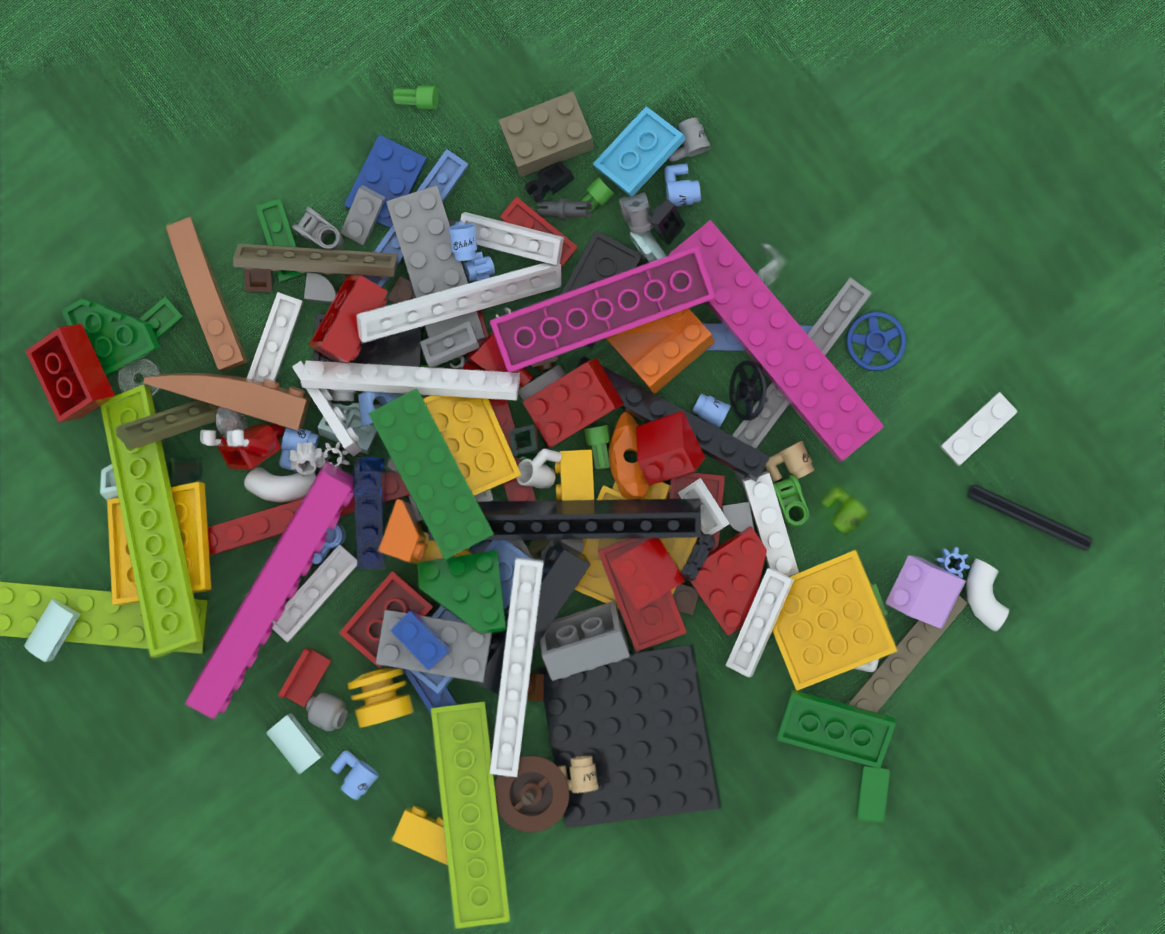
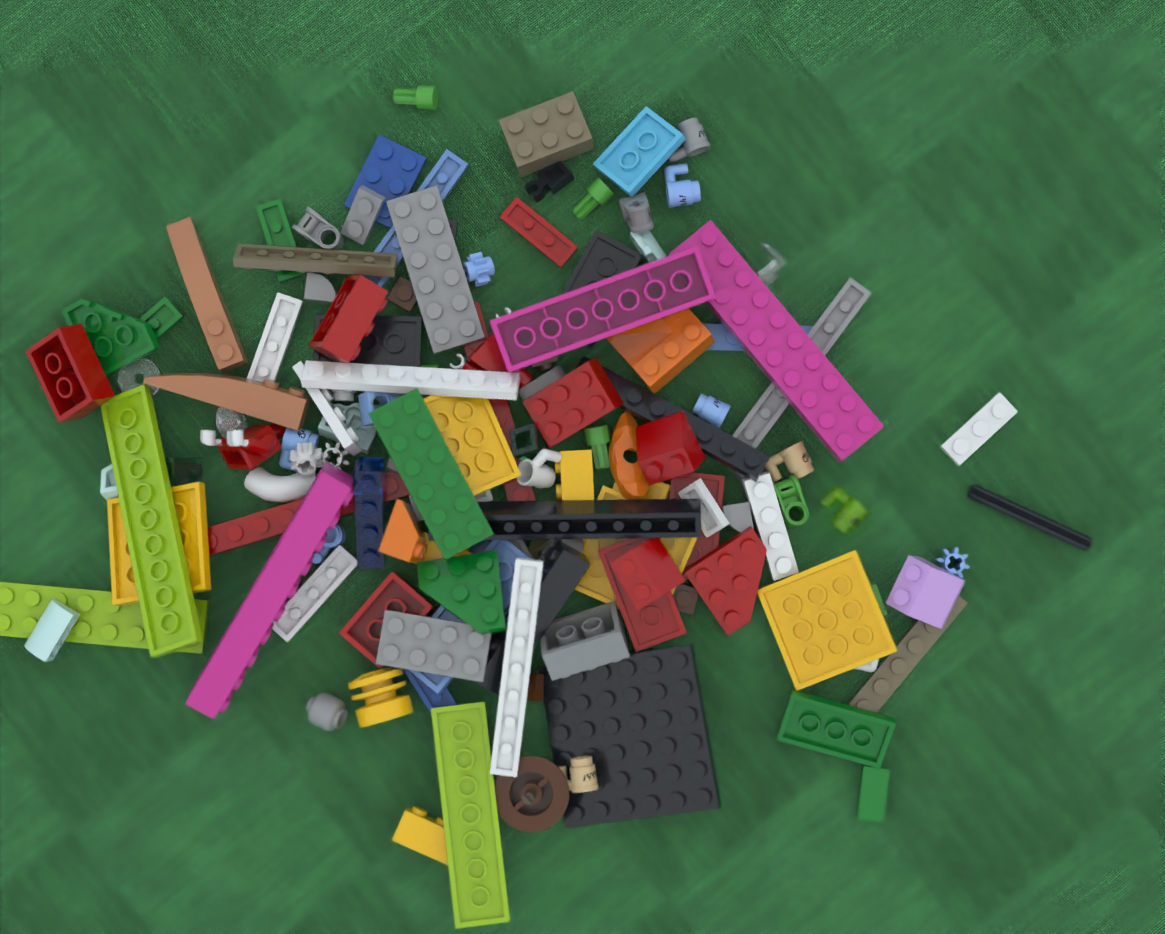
(166, 424): olive plate -> none
(258, 280): reddish brown plate -> none
(294, 743): light aqua brick -> none
(305, 676): red panel -> none
(359, 778): light blue piece -> none
(420, 640): blue brick -> none
(449, 344): light grey plate -> none
(458, 301): white plate -> none
(463, 241): light blue piece -> none
(515, 239): white plate -> none
(565, 208): dark grey pin -> none
(667, 221): black plate -> none
(697, 557): black axle -> none
(747, 390): black wheel -> none
(759, 622): white plate -> none
(875, 341): blue wheel -> none
(981, 597): white cylinder -> none

